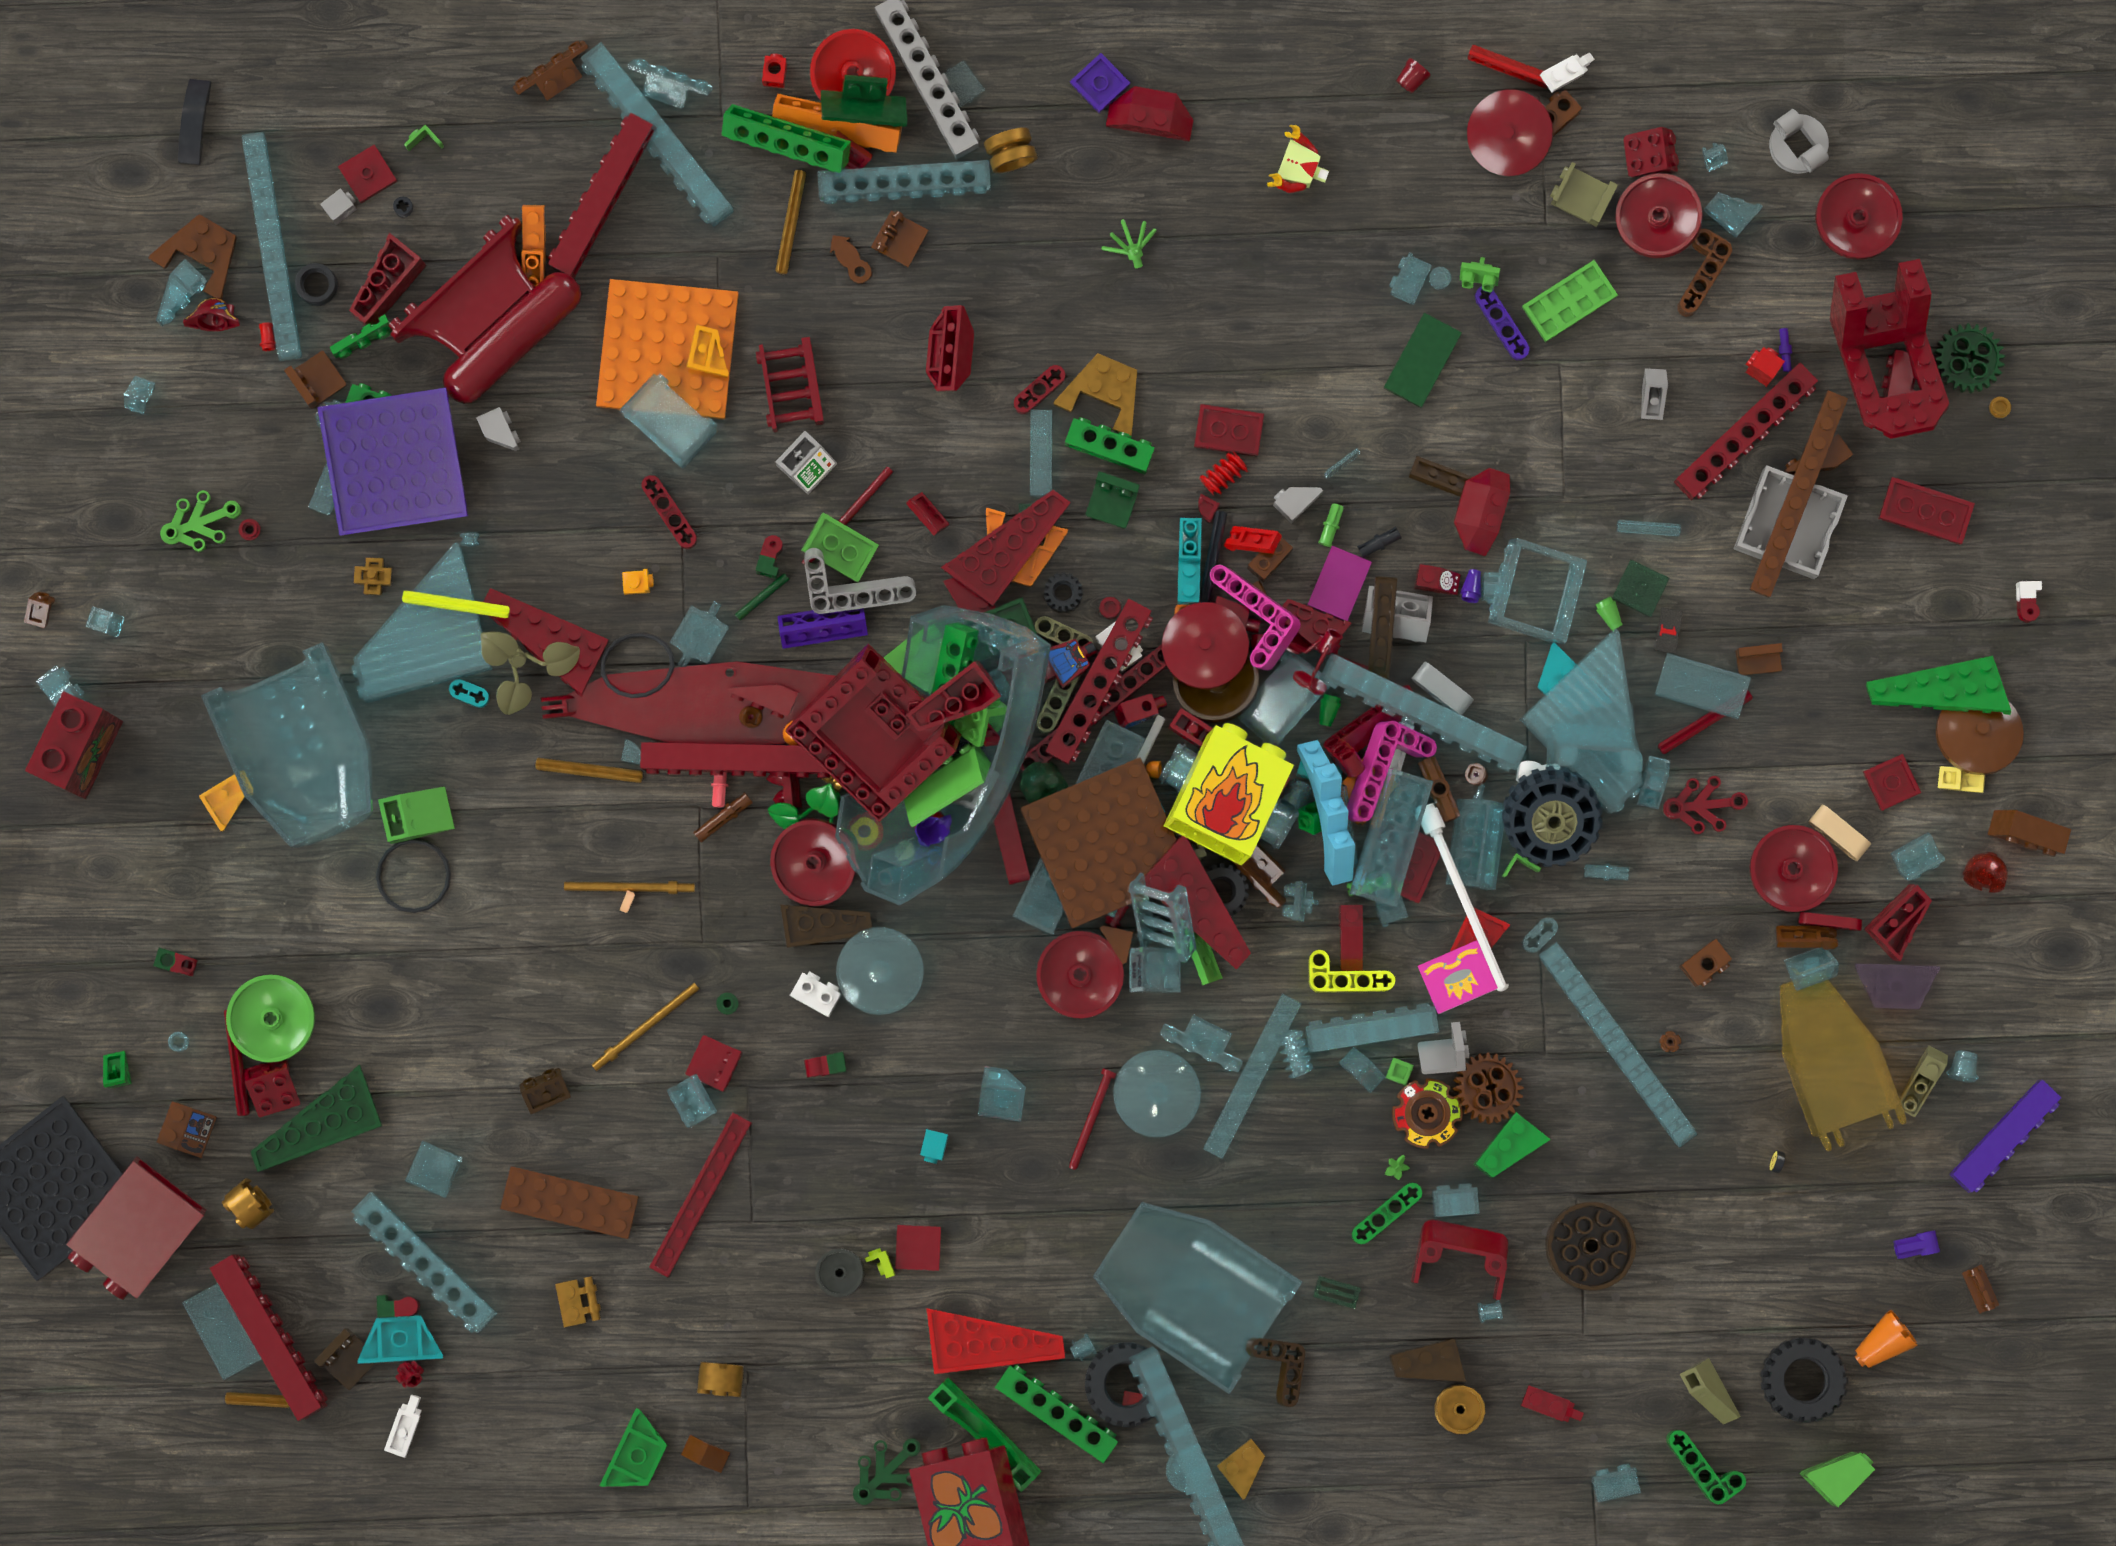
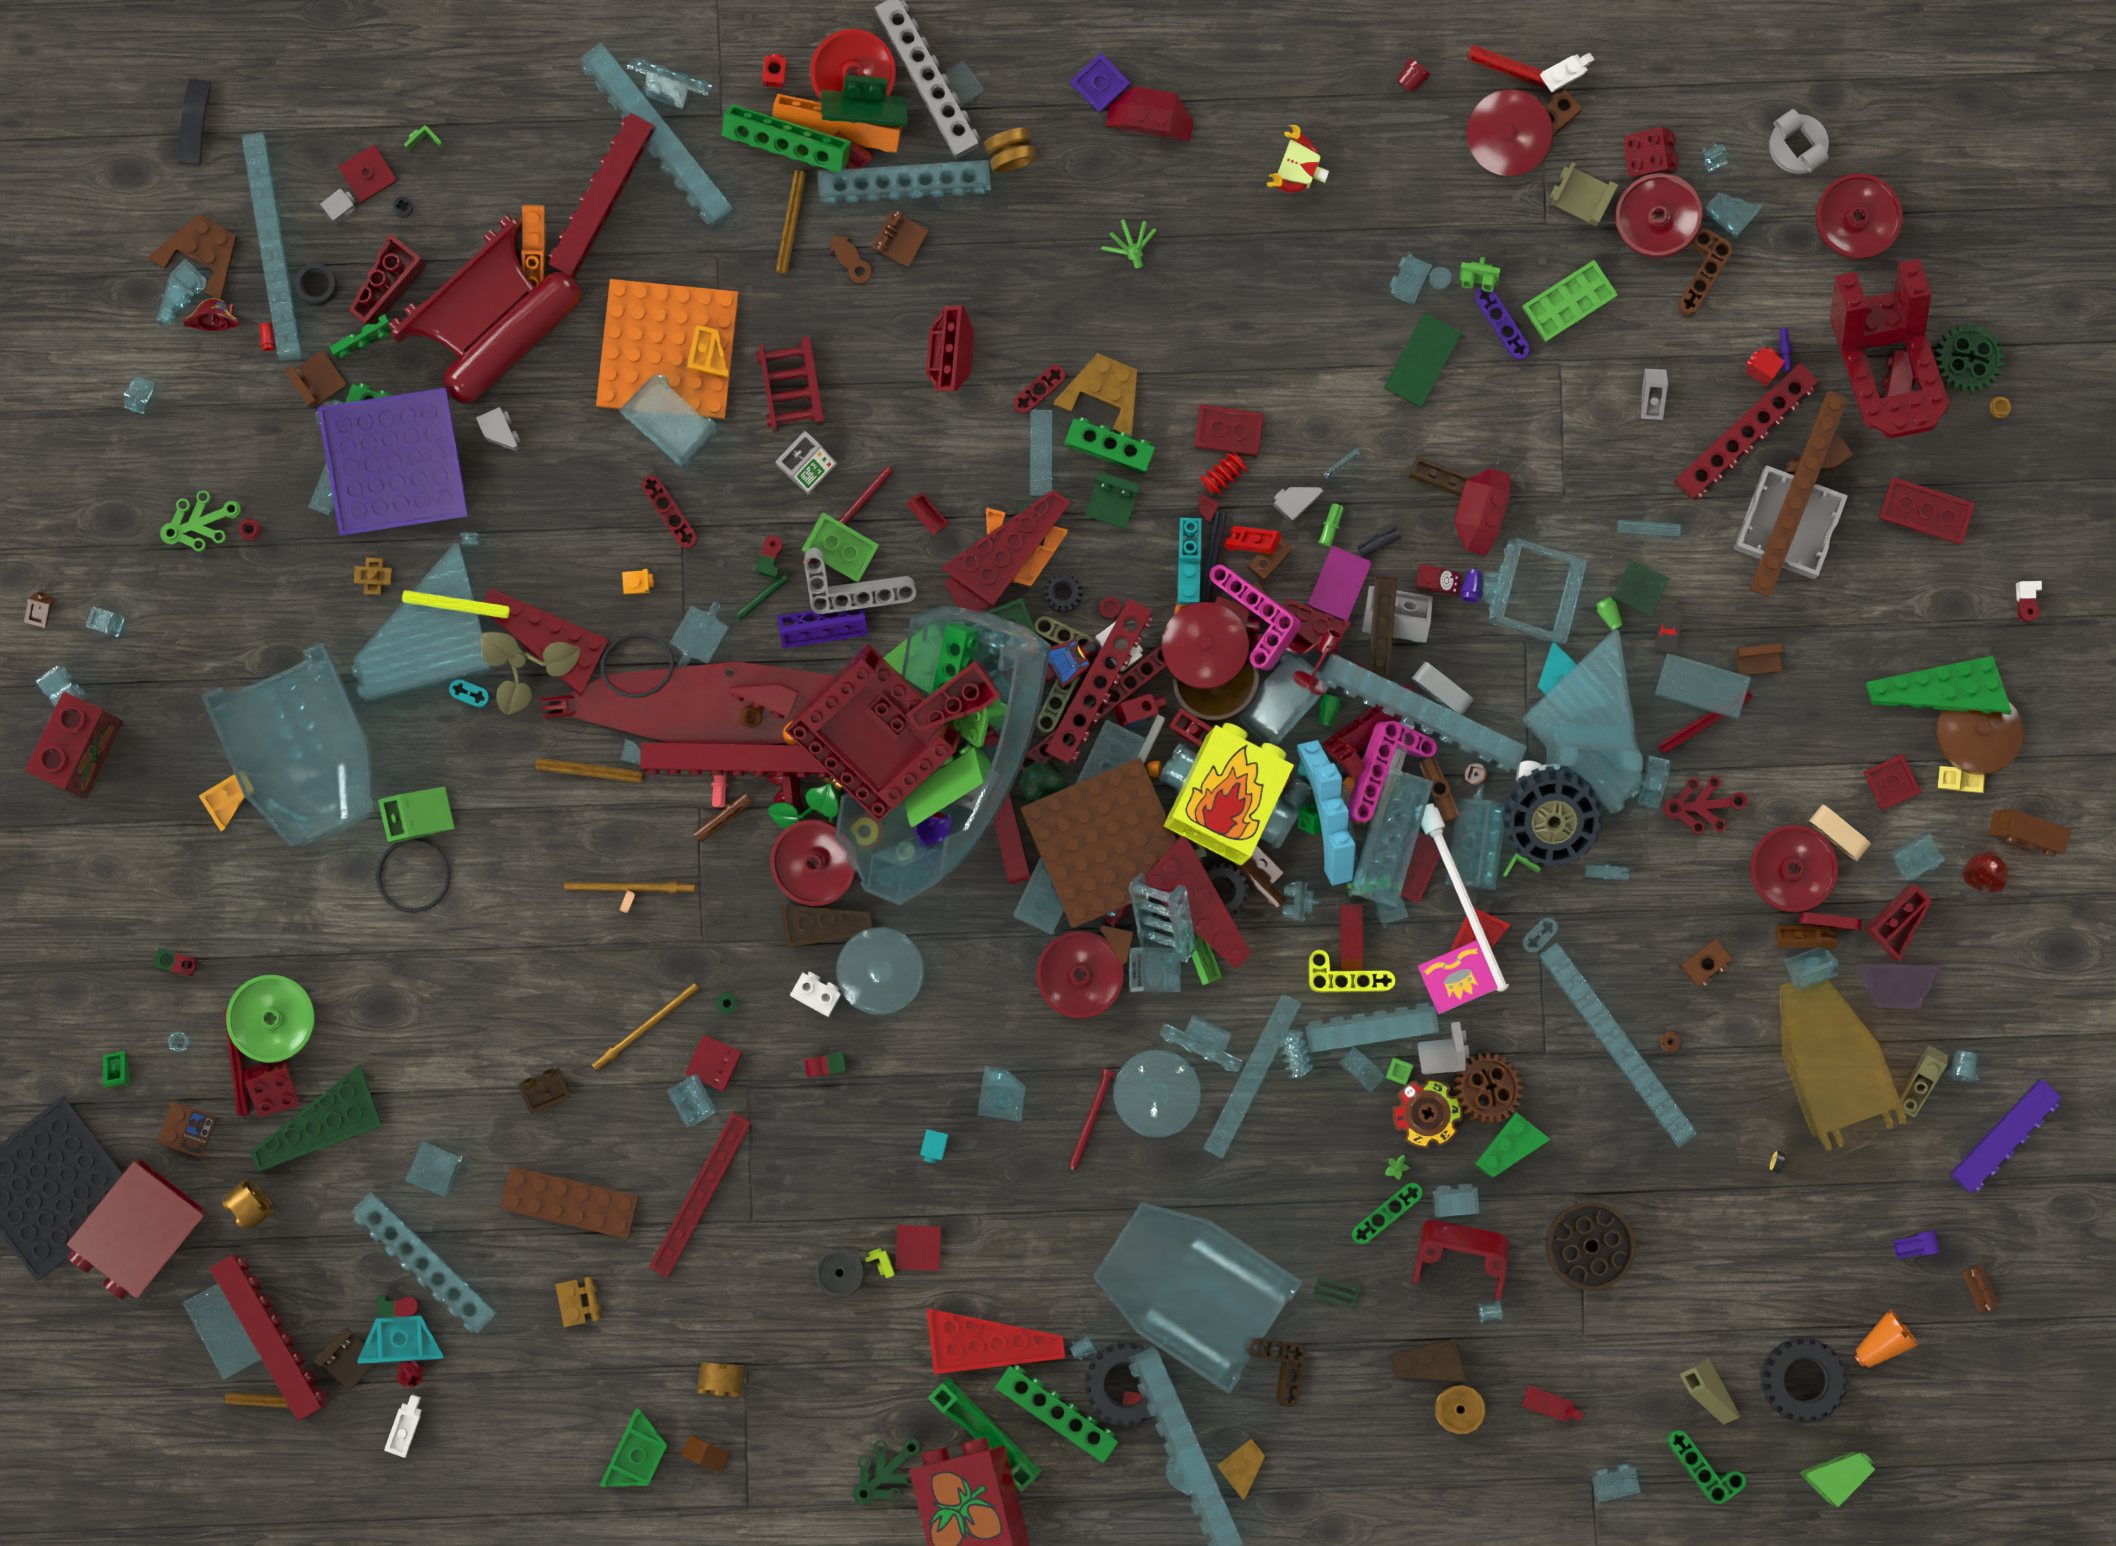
(554, 75): reddish brown bracket -> none

